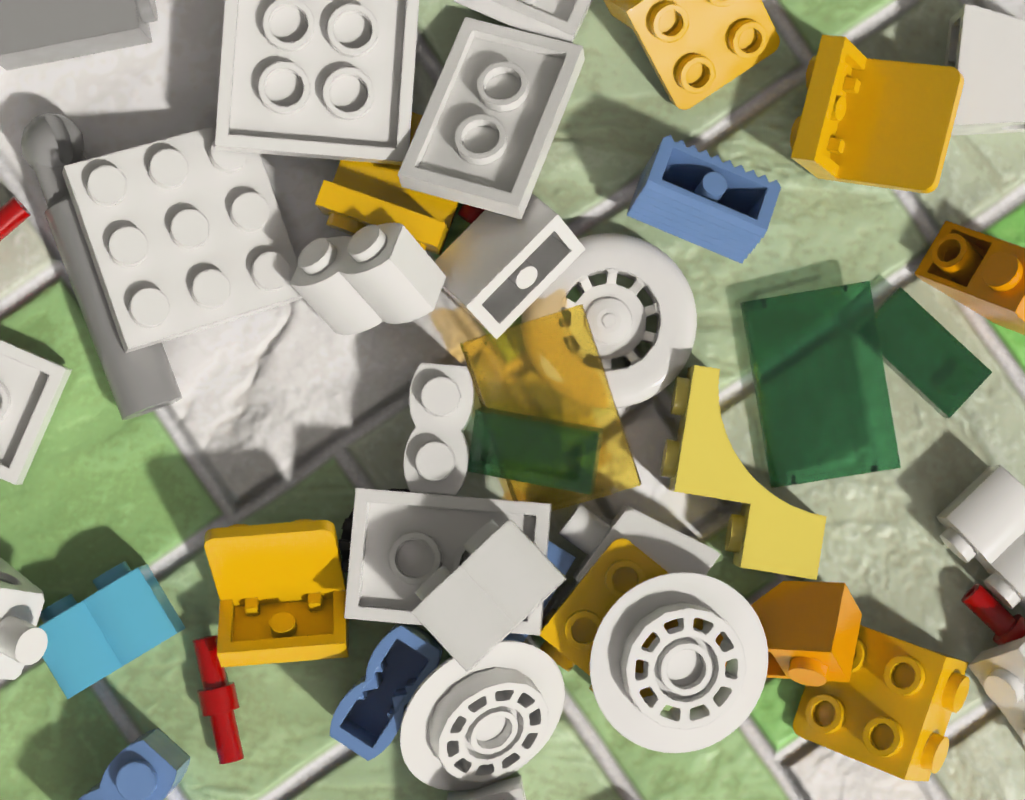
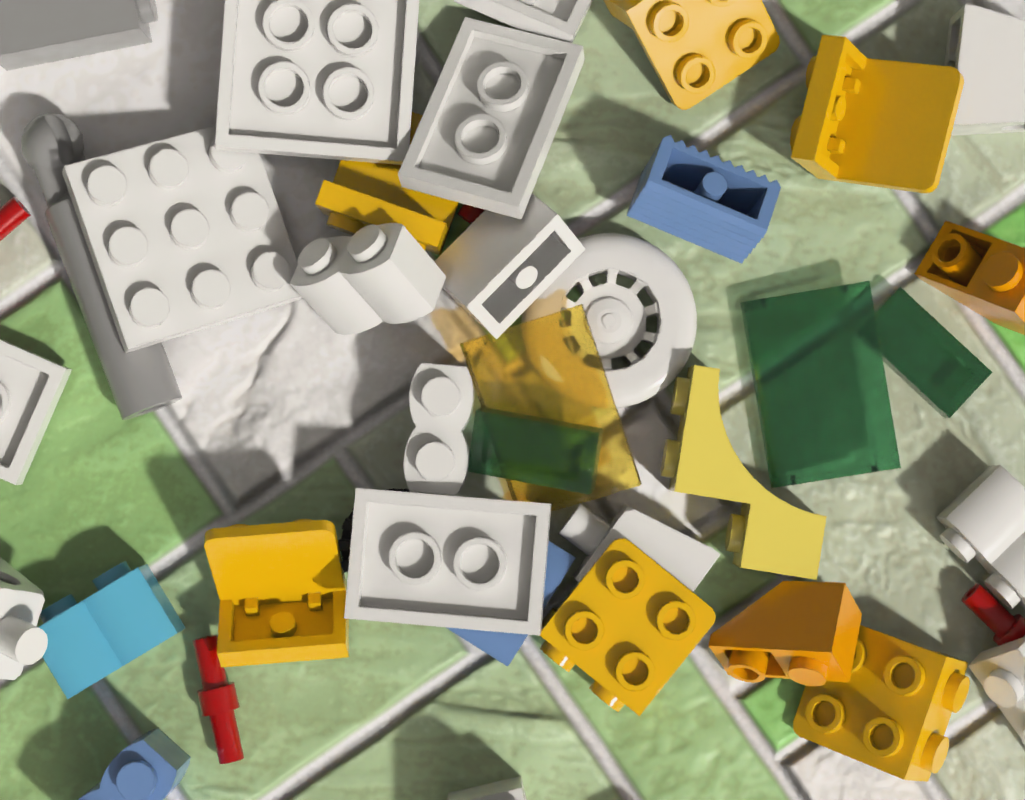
(376, 703): medium blue brick -> none
(482, 722): white wheel -> none
(487, 593): white brick -> none
(680, 664): white wheel -> none

